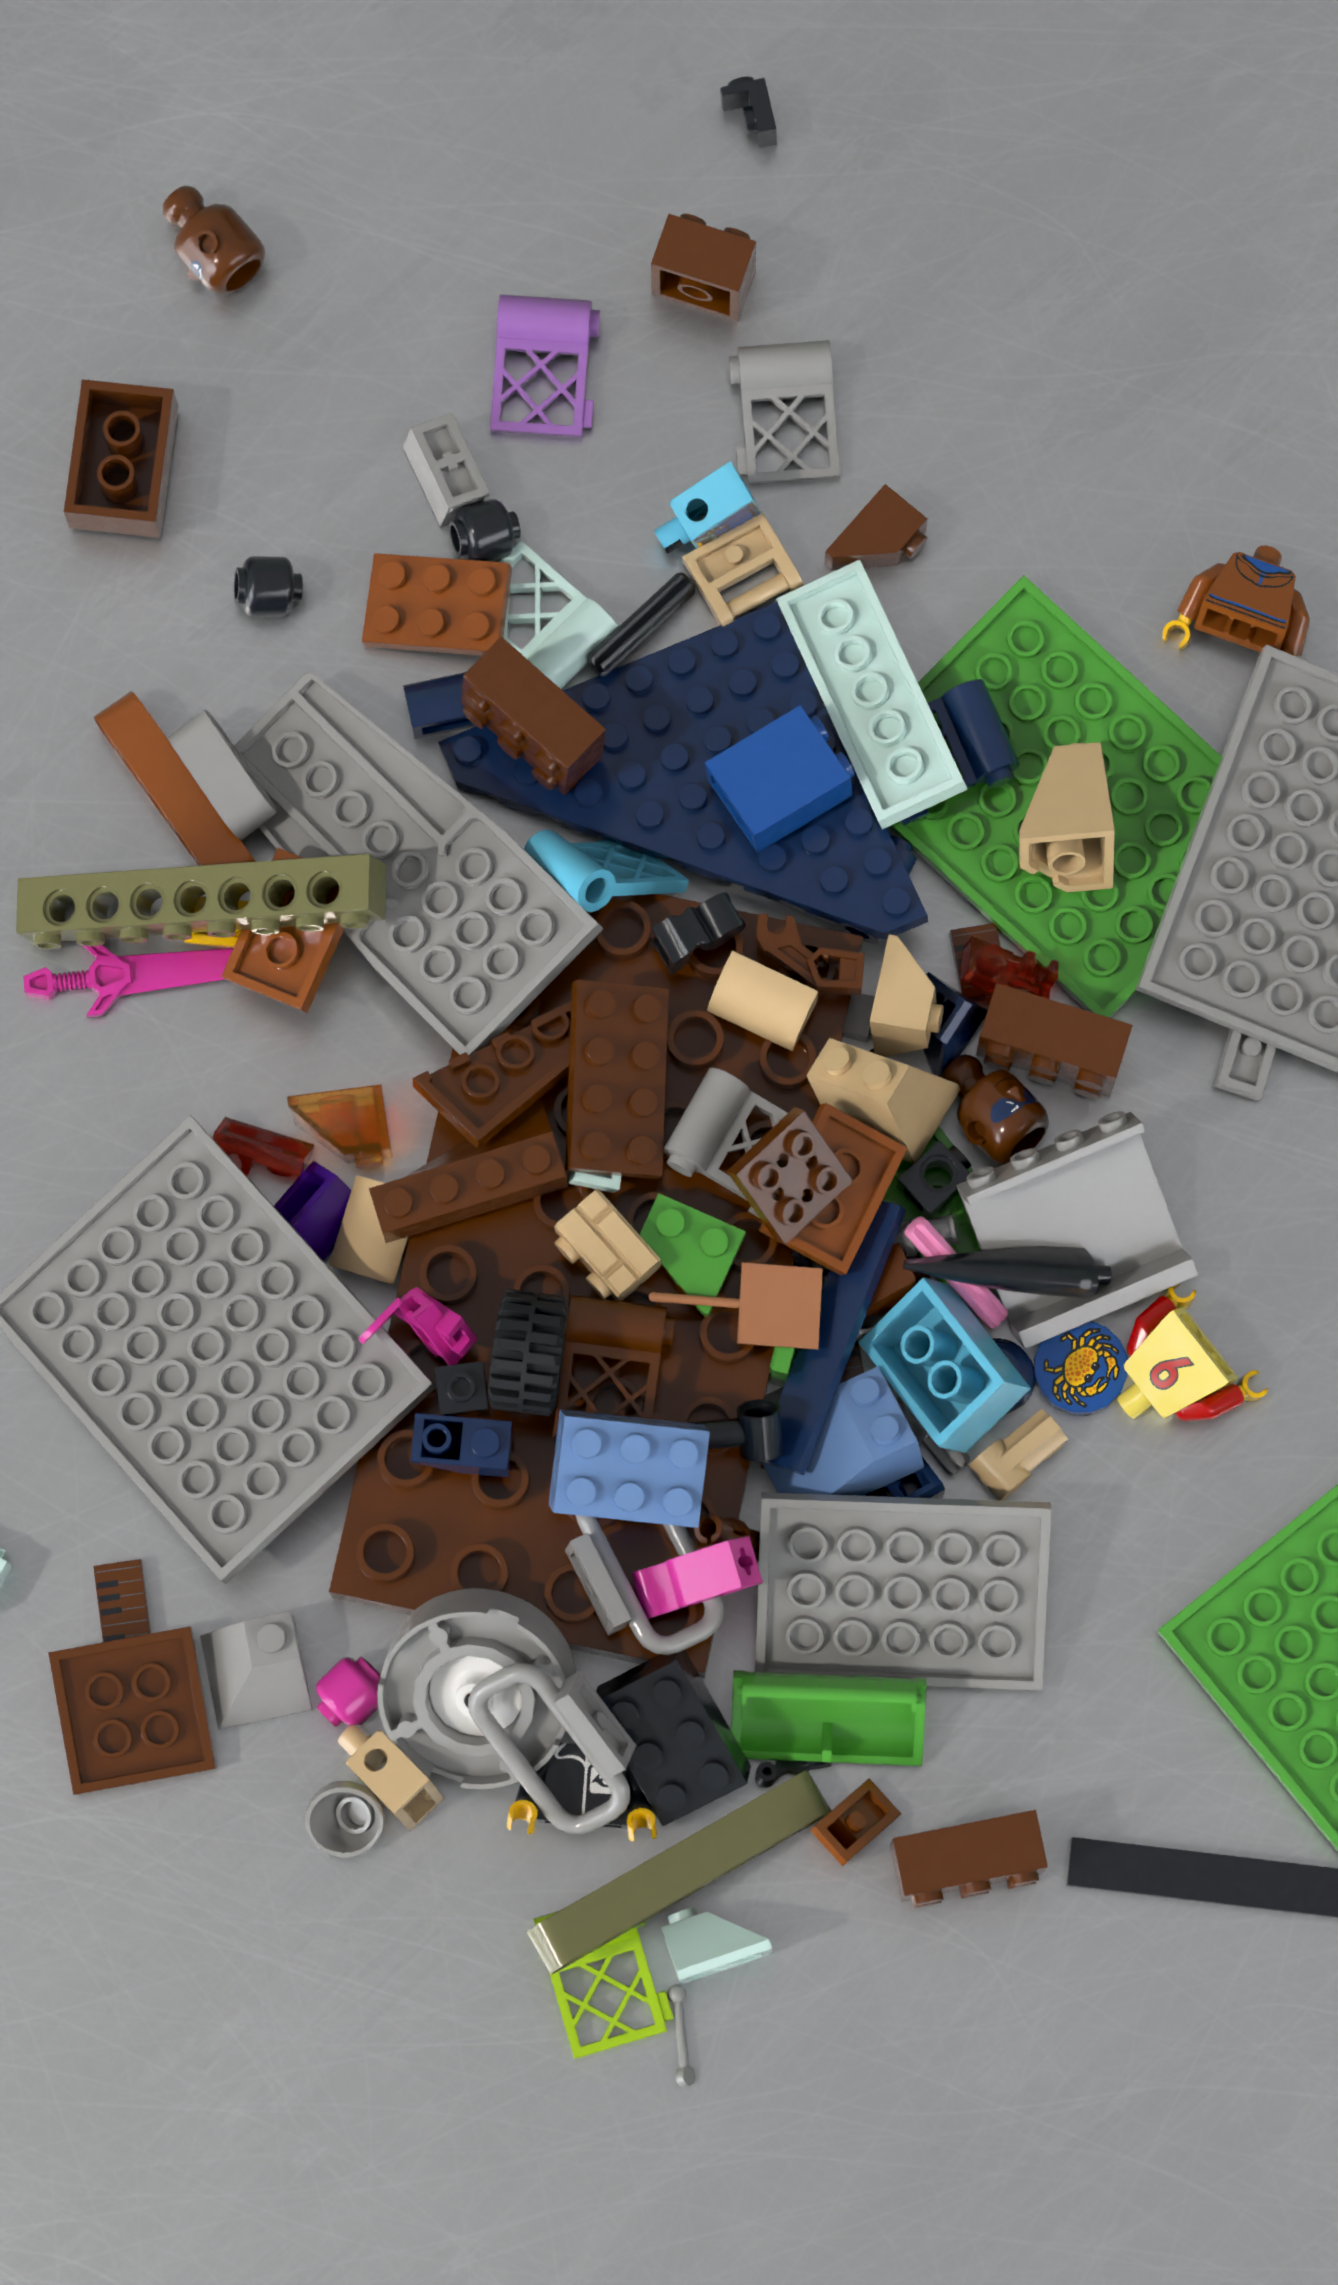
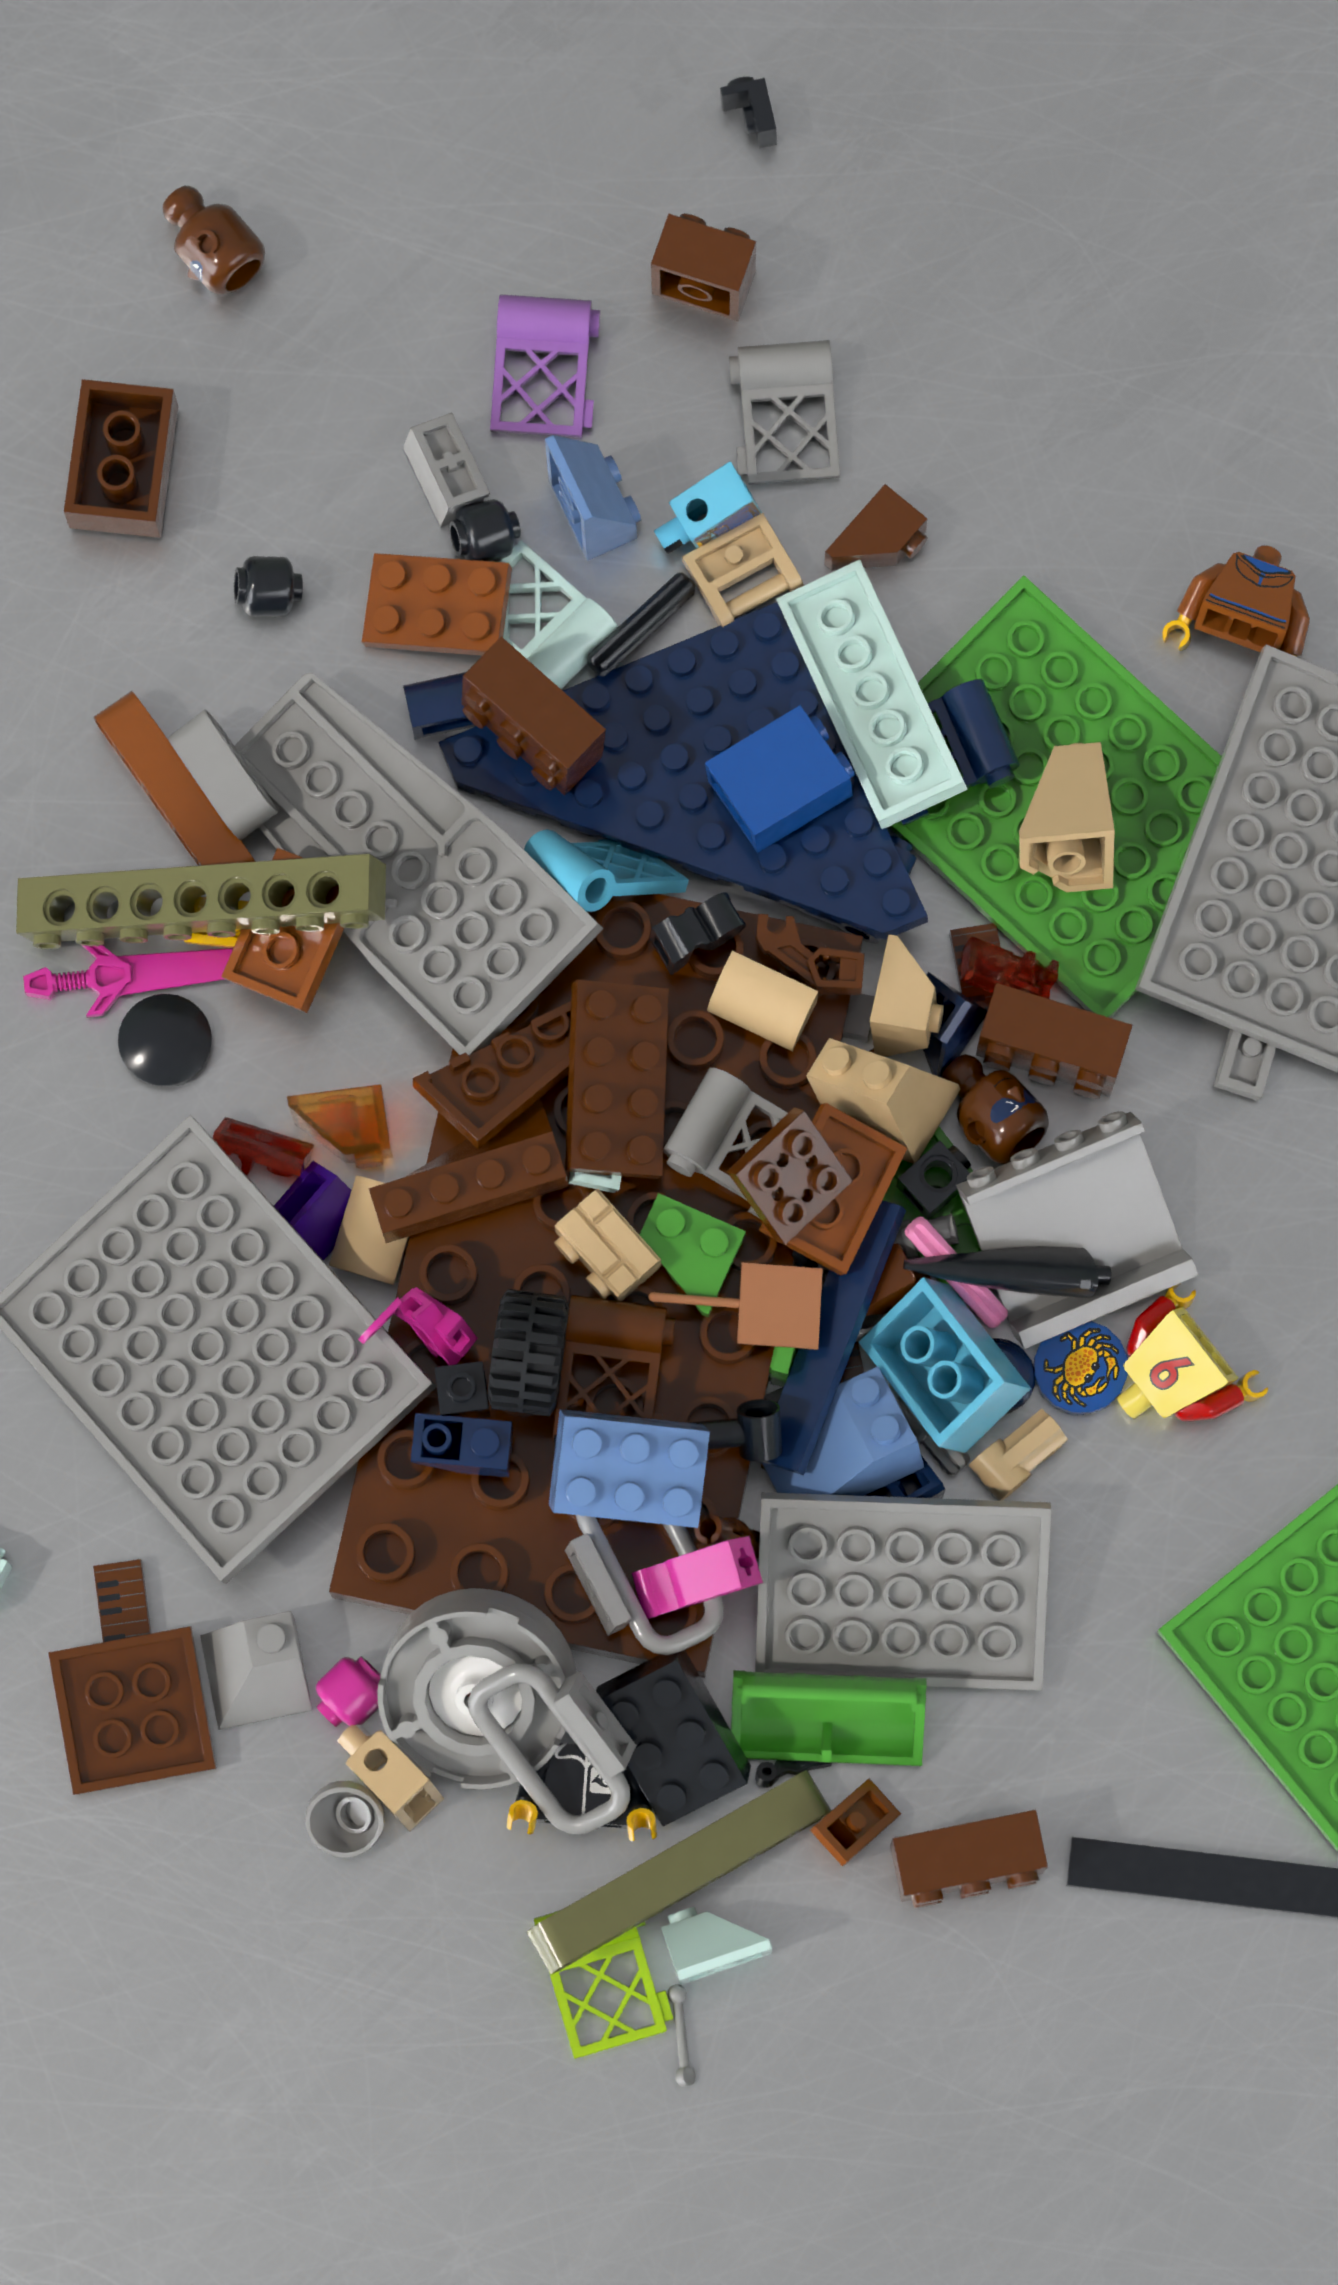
(164, 1040): none -> black dish
(590, 495): none -> medium blue slope

